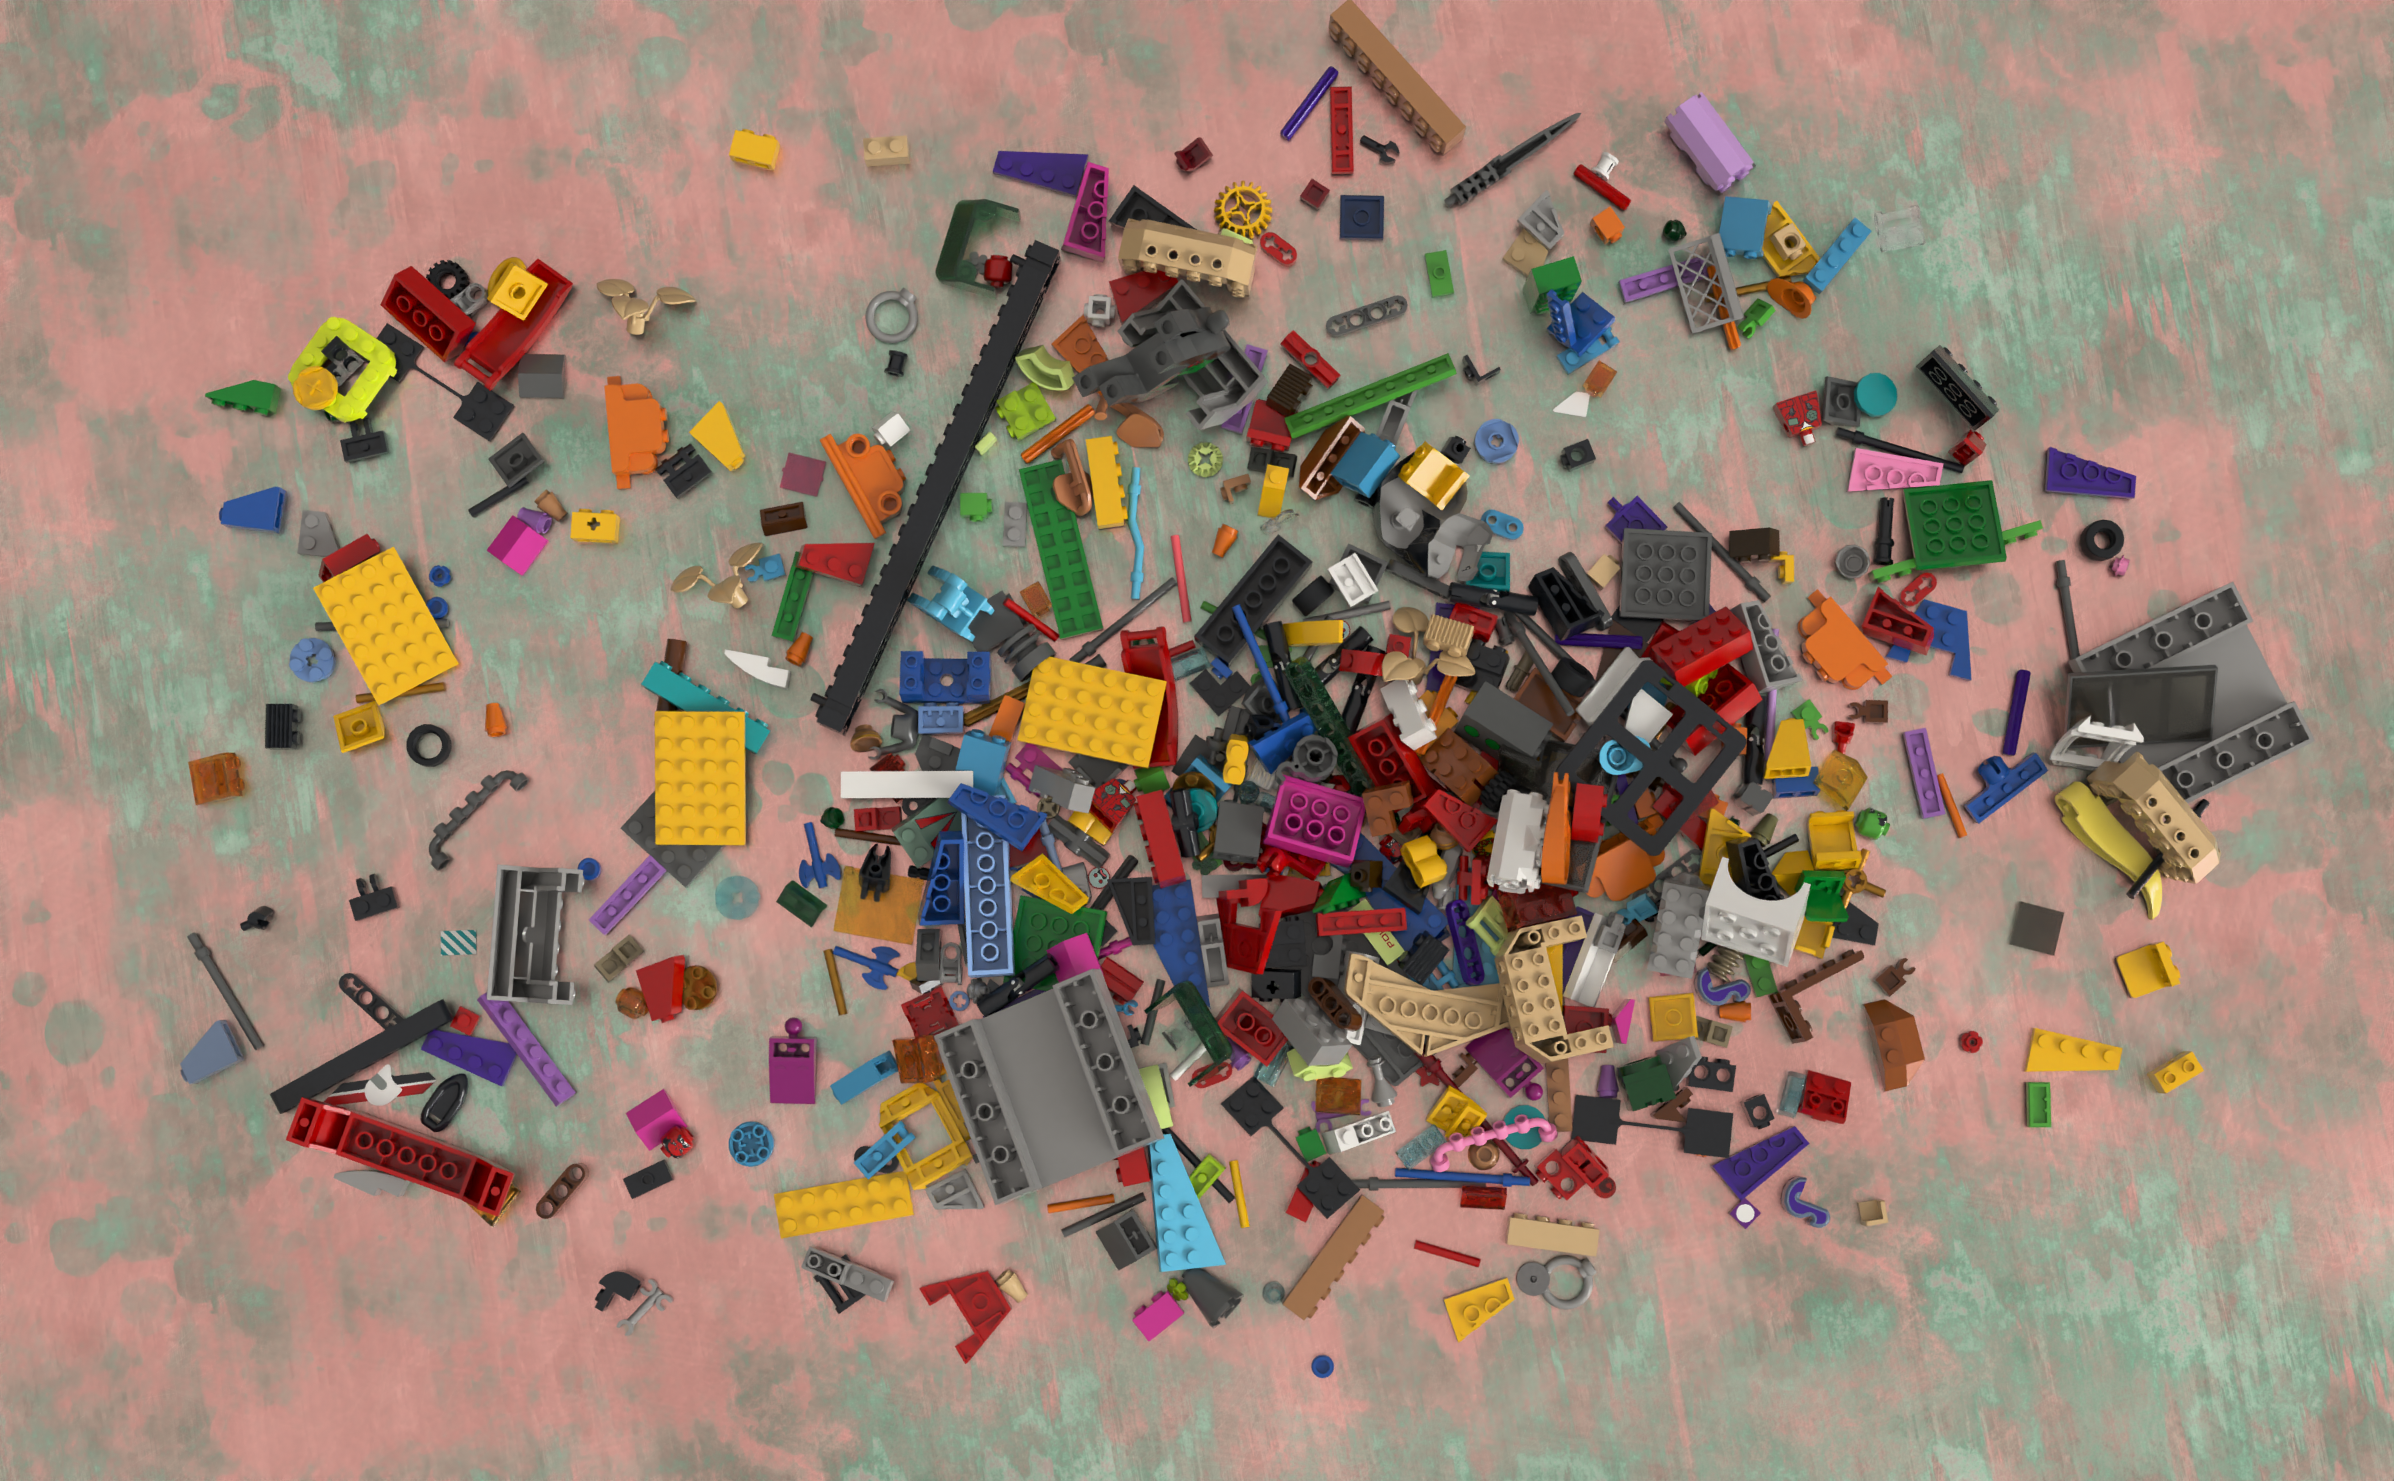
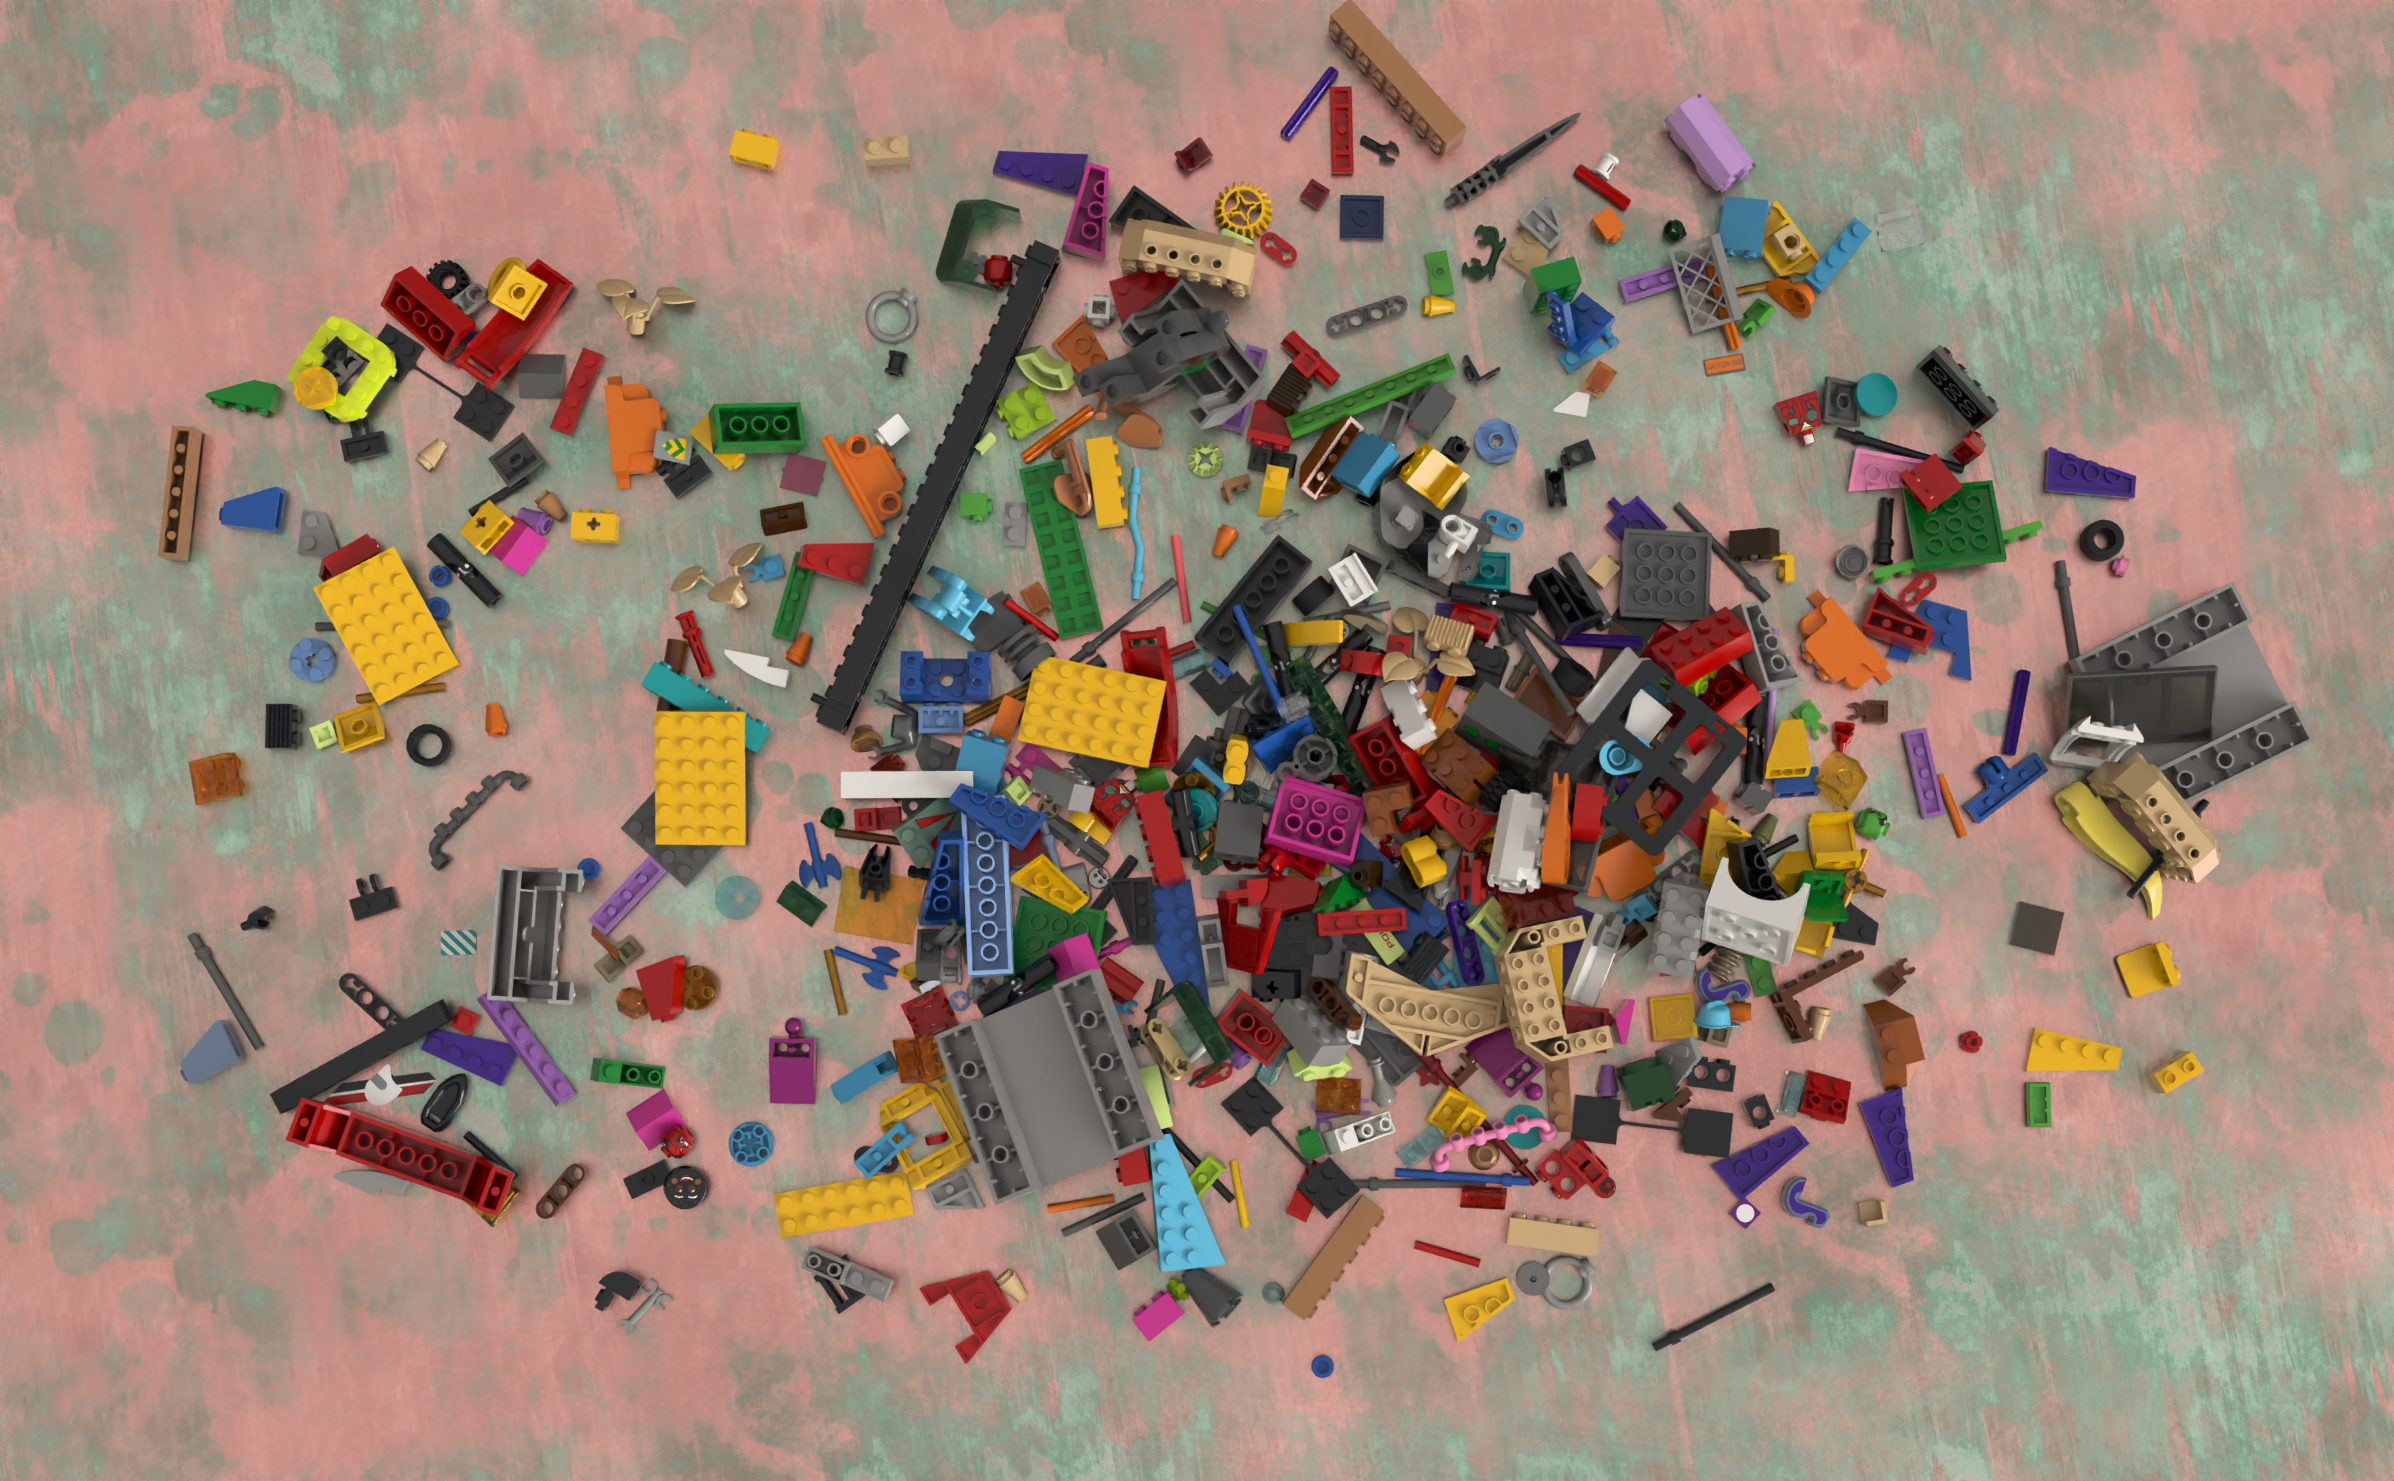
(180, 493): none -> medium nougat brick
(324, 734): none -> yellowish green plate
(431, 454): none -> tan cone
(462, 568): none -> black piece
(486, 527): none -> yellow brick
(487, 1152): none -> black bar
(577, 392): none -> red plate
(605, 943): none -> sticker
(627, 1073): none -> green slope
(673, 447): none -> light grey sticker
(684, 1187): none -> black head
(694, 631): none -> red pin
(756, 428): none -> green brick
(936, 1138): none -> red tile
(944, 936): none -> dark grey wheel
(1017, 791): none -> yellowish green plate
(1165, 1049): none -> tan piece
(1294, 706): none -> clear brick
(1306, 363): none -> red plate
(1361, 618): none -> dark tan slope
(1431, 411): none -> dark grey brick
(1436, 305): none -> yellow cone
(1460, 538): none -> white piece
(1489, 236): none -> dark green helmet
(1555, 487): none -> black head
(1674, 1336): none -> black bar
(1714, 1016): none -> medium azure piece
(1724, 365): none -> sticker
(1819, 1021): none -> tan cone
(1888, 1130): none -> dark purple wing
(1930, 483): none -> red bracket

